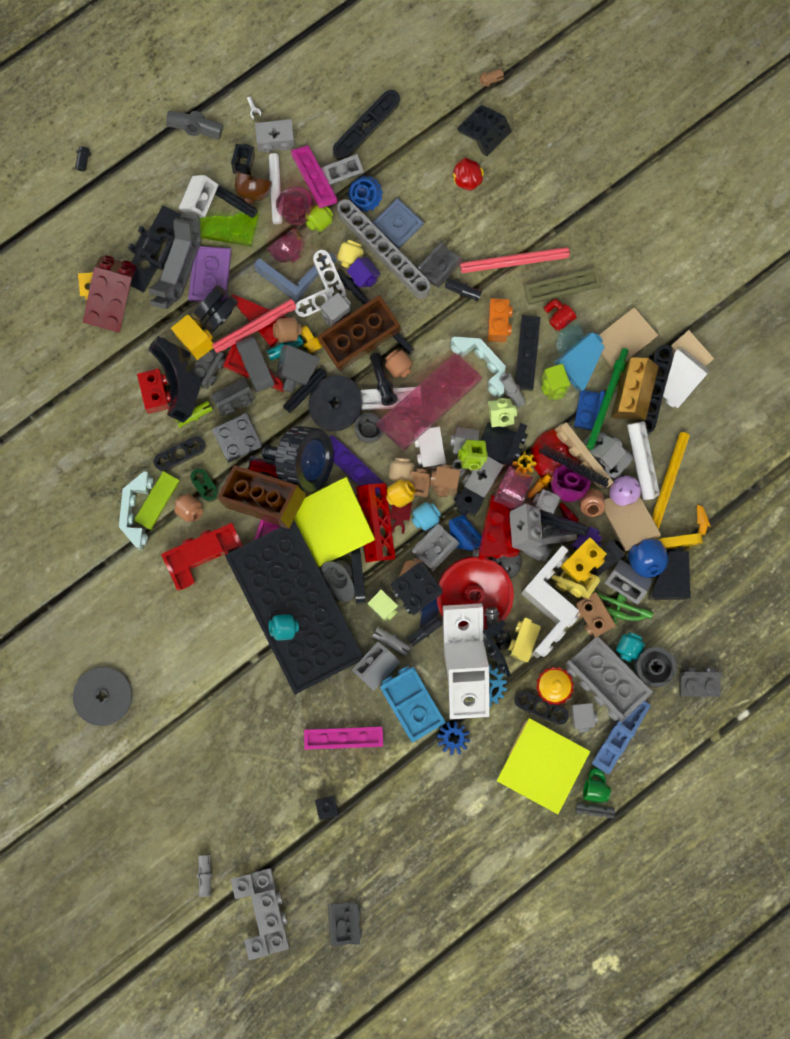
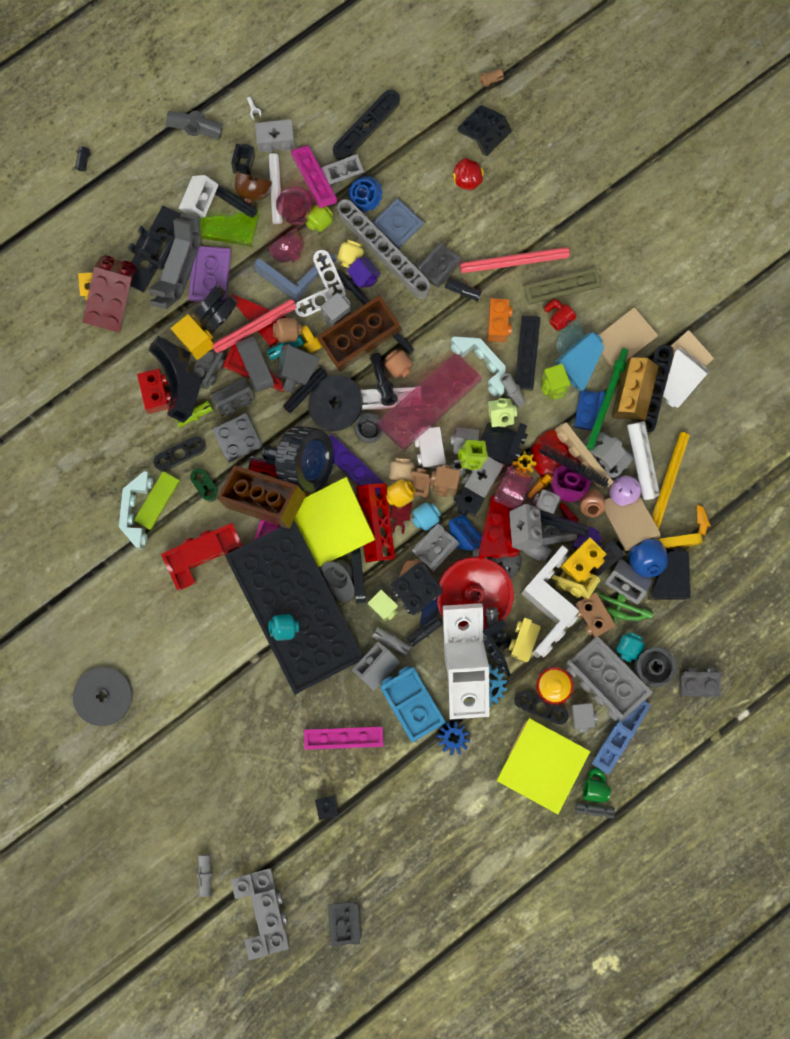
(188, 508): nougat head -> none

